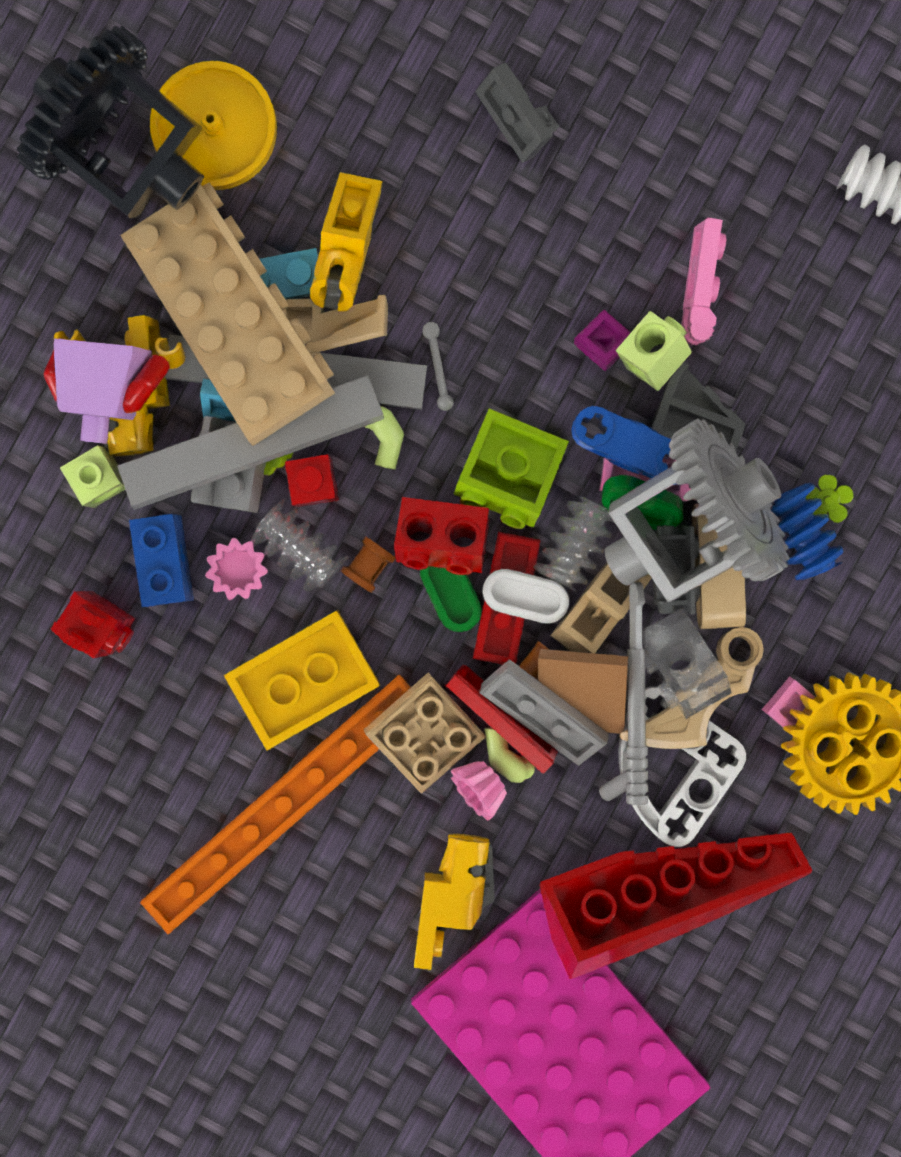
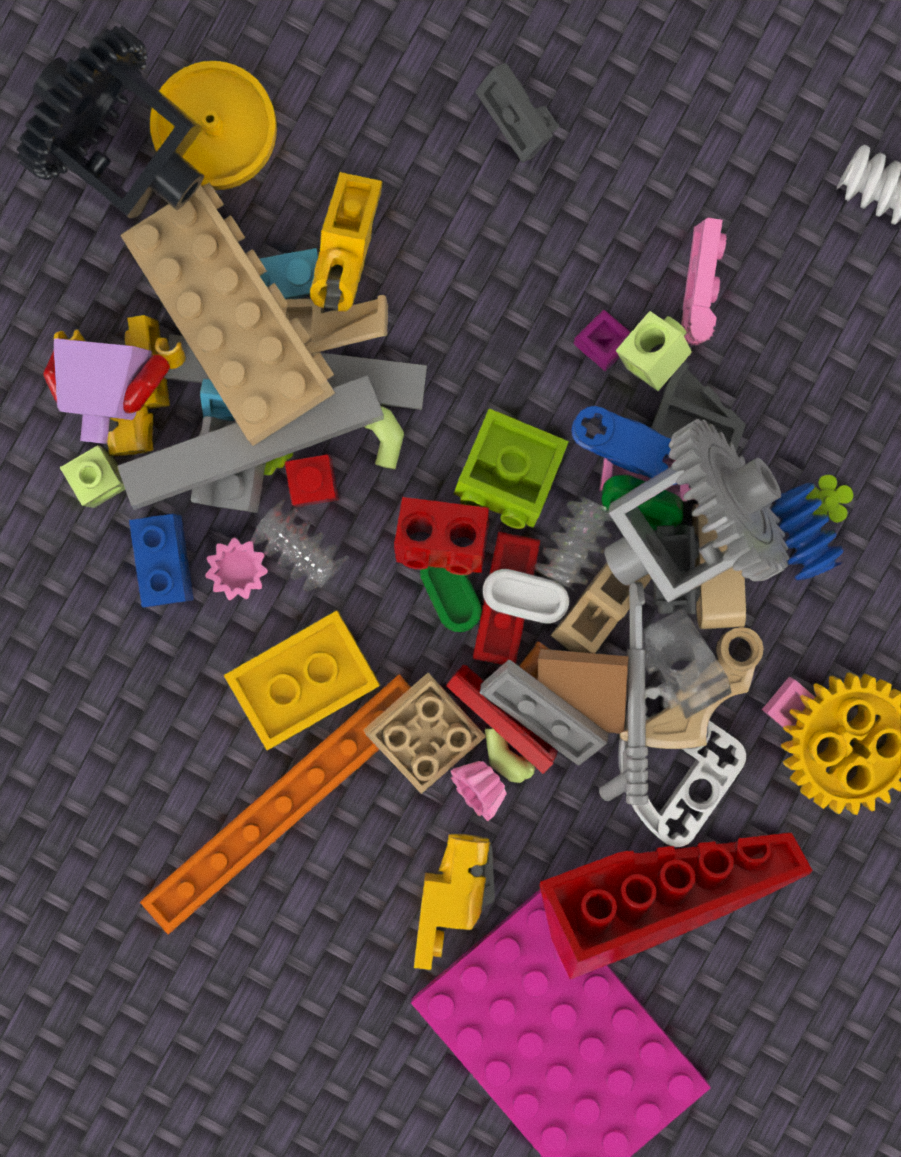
(94, 625): red hinge -> none
(368, 564): dark orange bush -> none
(431, 332): light grey hinge -> none

